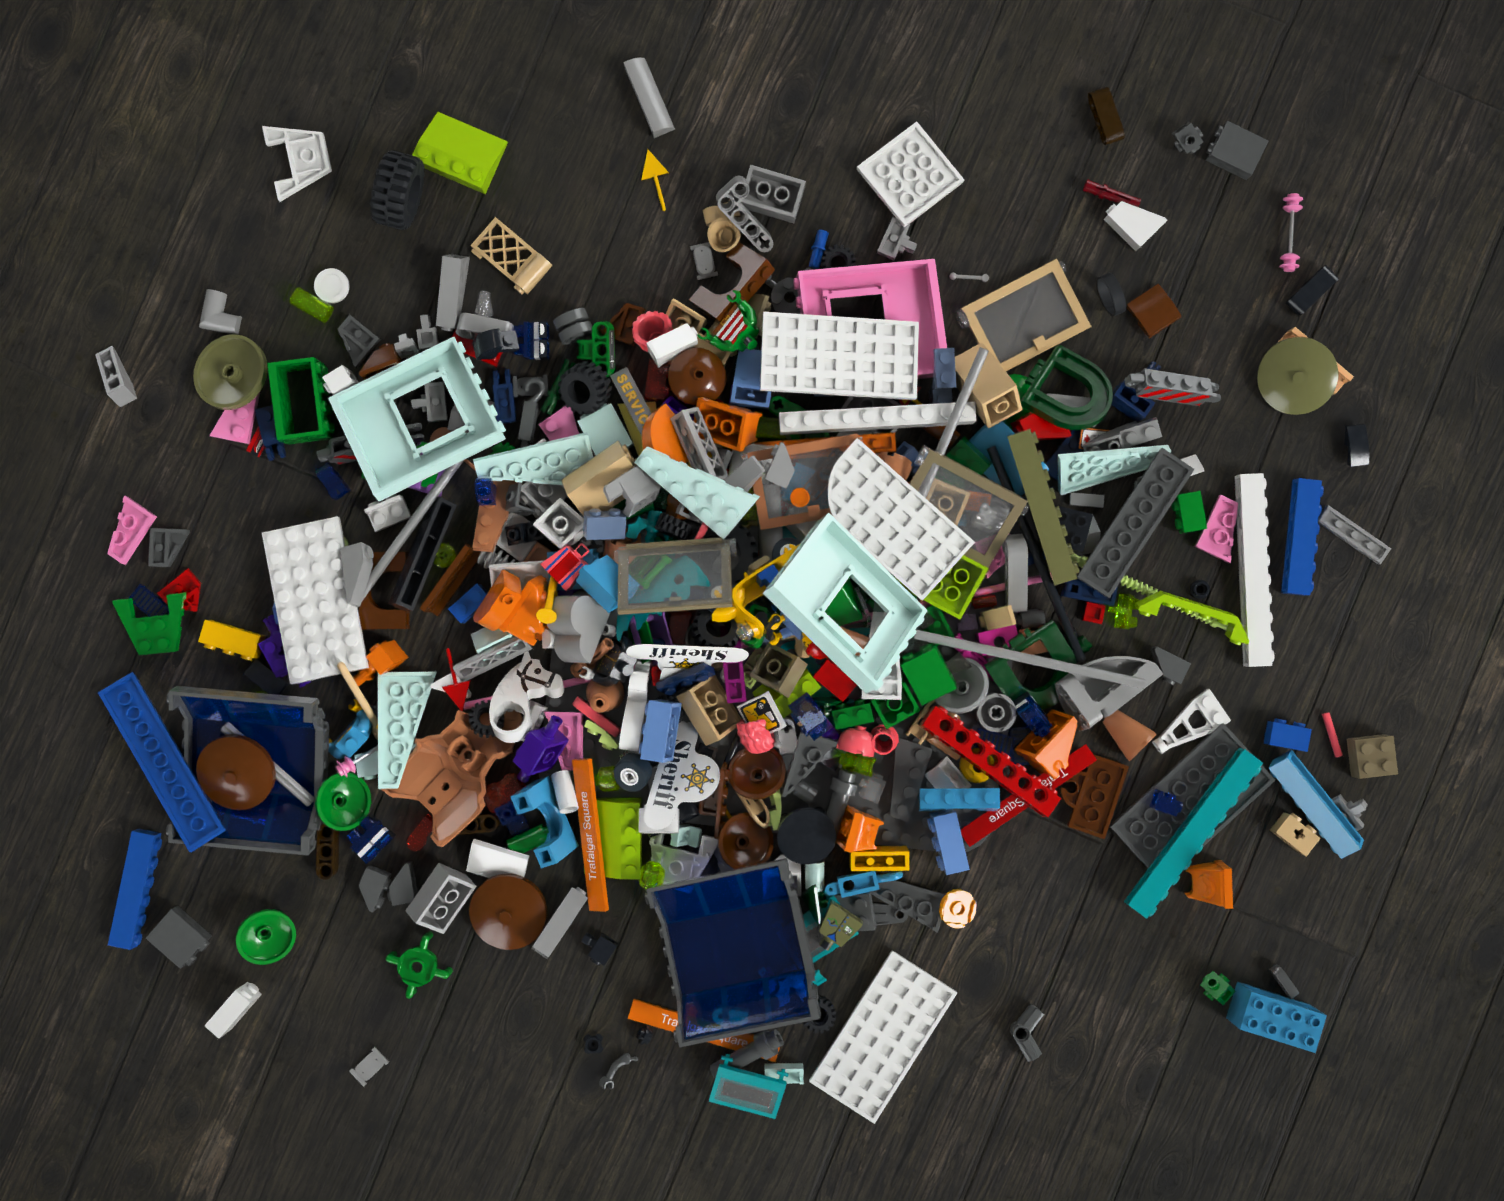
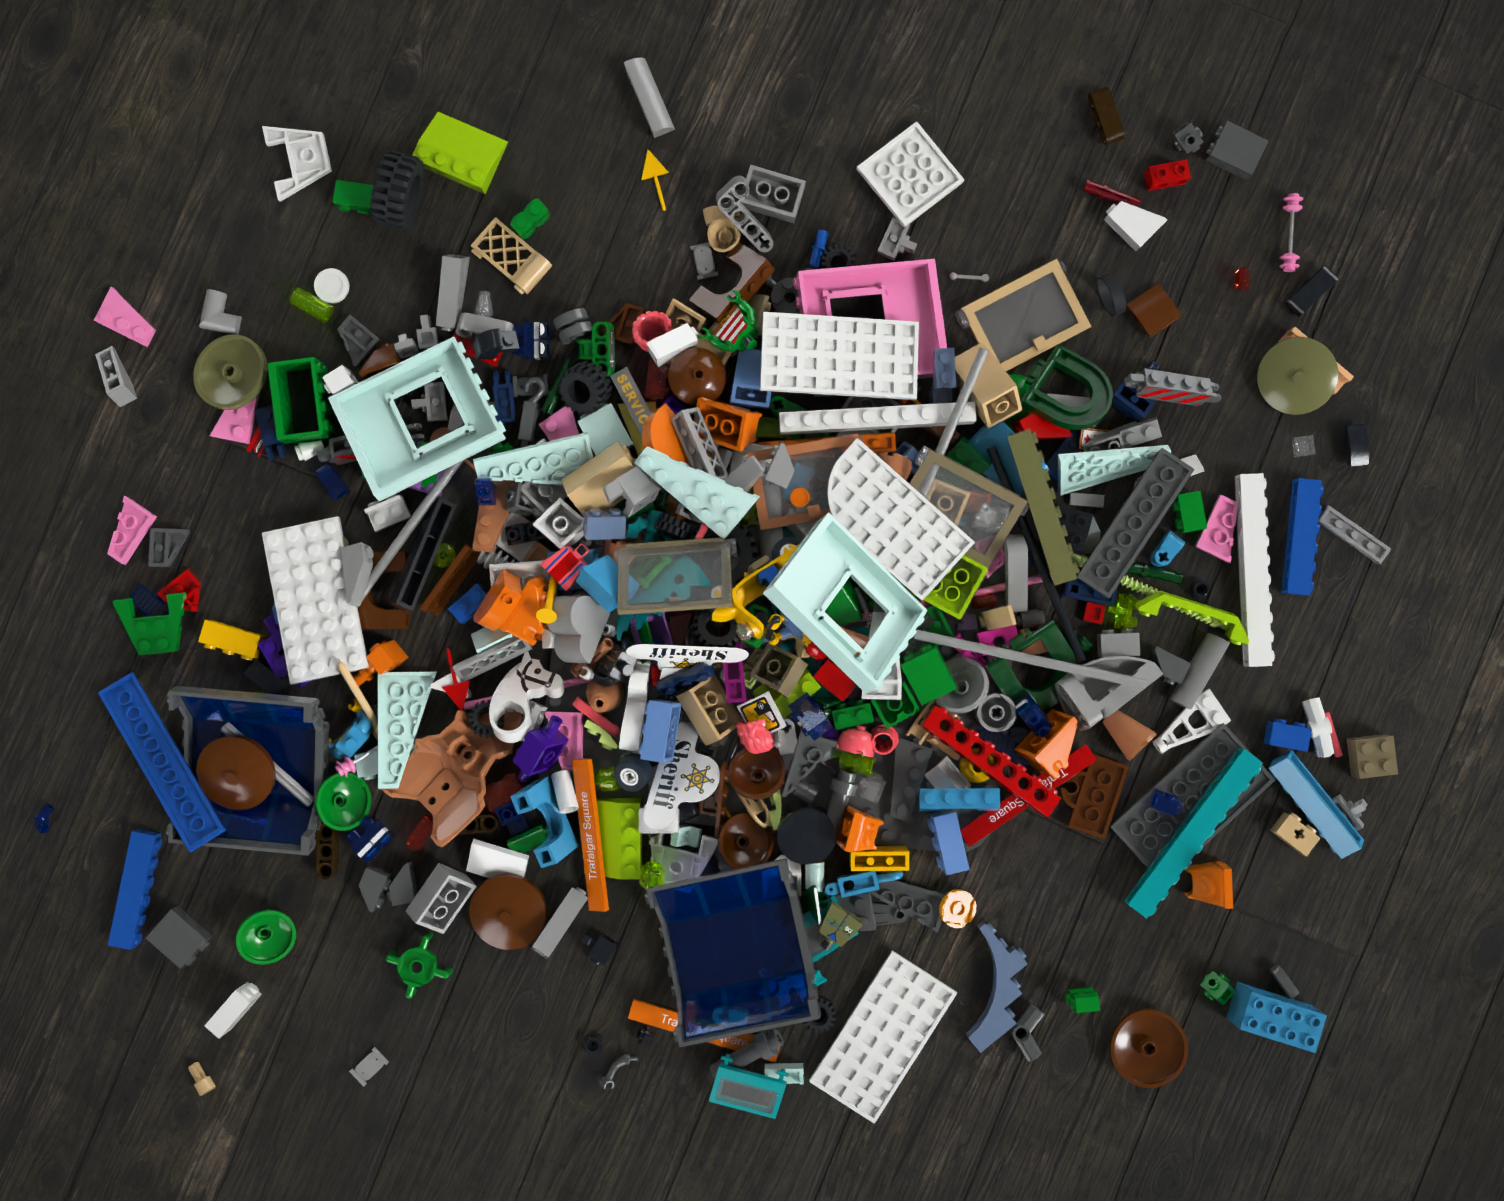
(42, 818): none -> clear blue arm
(123, 318): none -> bright pink wing
(203, 1083): none -> tan piece
(308, 449): none -> white cone
(353, 196): none -> green brick
(532, 217): none -> green brick
(995, 1018): none -> sand blue arch
(1082, 1000): none -> green brick
(1118, 644): none -> light grey brick
(1144, 570): none -> dark green pin
(1148, 1048): none -> reddish brown dish
(1167, 175): none -> red brick
(1168, 546): none -> dark azure piece
(1200, 671): none -> light grey brick
(1242, 279): none -> clear red slope
(1303, 446): none -> clear plate
(1320, 727): none -> white piece

